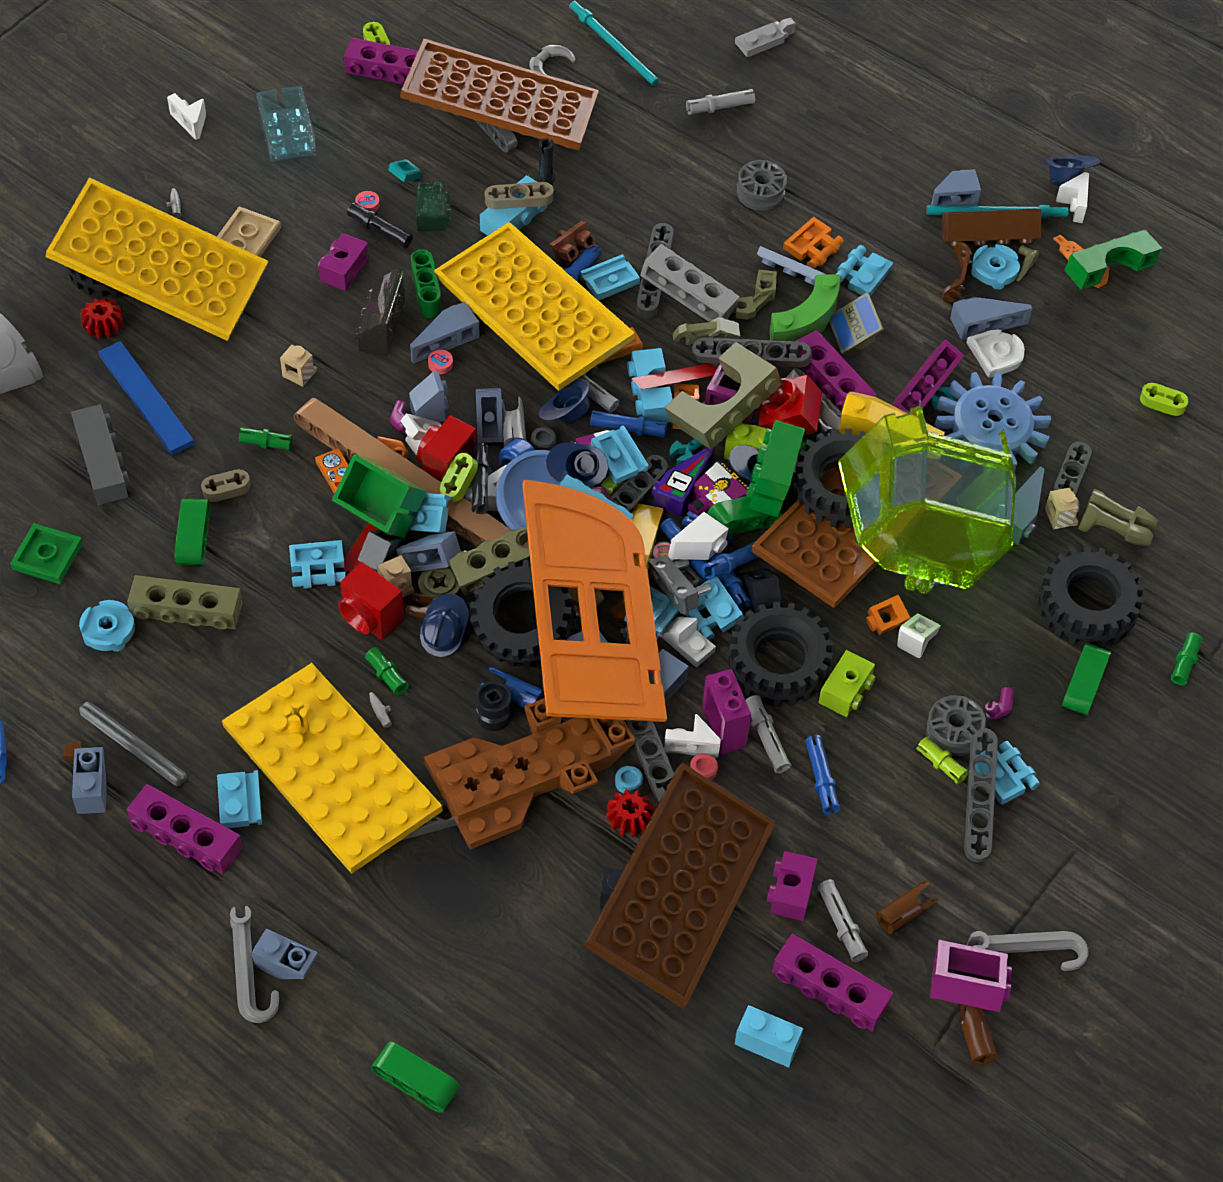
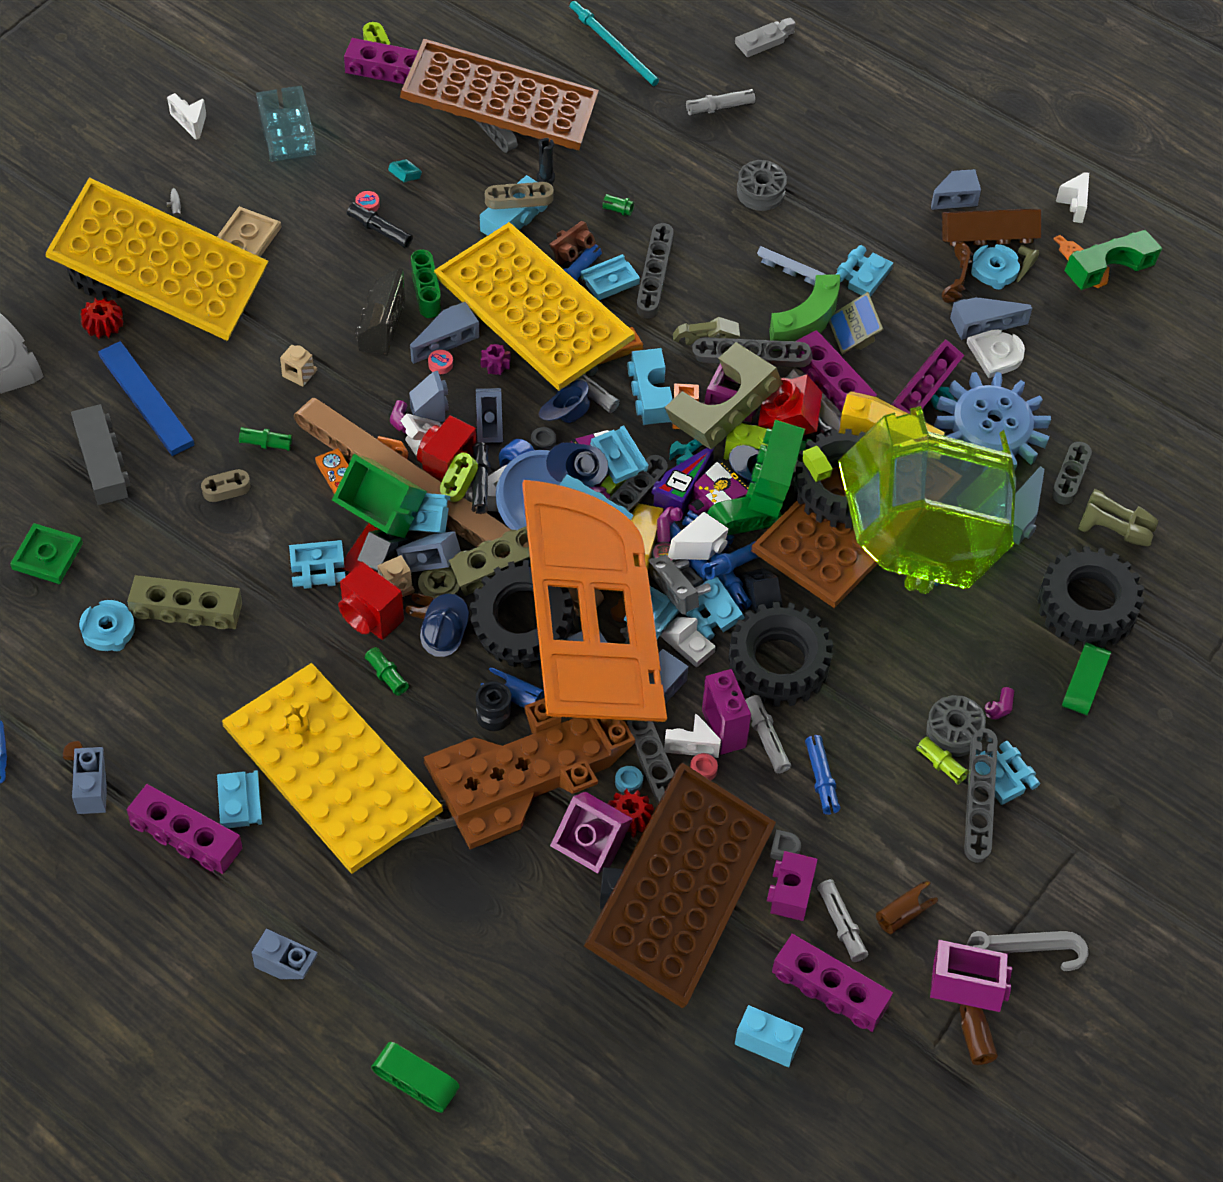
(133, 744): dark grey axle -> none
(192, 532): green beam -> none
(244, 971): light grey piece -> none
(344, 262): magenta brick -> none
(380, 710): light grey helmet -> none
(431, 206): clear green brick -> none
(495, 359): none -> magenta gear
(513, 423): light grey piece -> none
(550, 50): light grey piece -> none
(591, 832): none -> magenta brick
(619, 205): none -> green pin
(634, 425): blue pin -> none
(665, 521): none -> magenta arm
(675, 376): sticker -> none
(689, 284): light grey brick -> none
(764, 292): olive piece -> none
(783, 842): none -> dark grey tile
(808, 238): orange plate -> none
(817, 463): none -> lime piece
(847, 683): lime brick -> none
(893, 609): orange brick -> none
(916, 634): white slope -> none
(1046, 210): teal bar -> none
(1062, 508): tan brick -> none
(1069, 167): dark blue piece -> none
(1164, 399): lime beam -> none
(1187, 659): green pin -> none

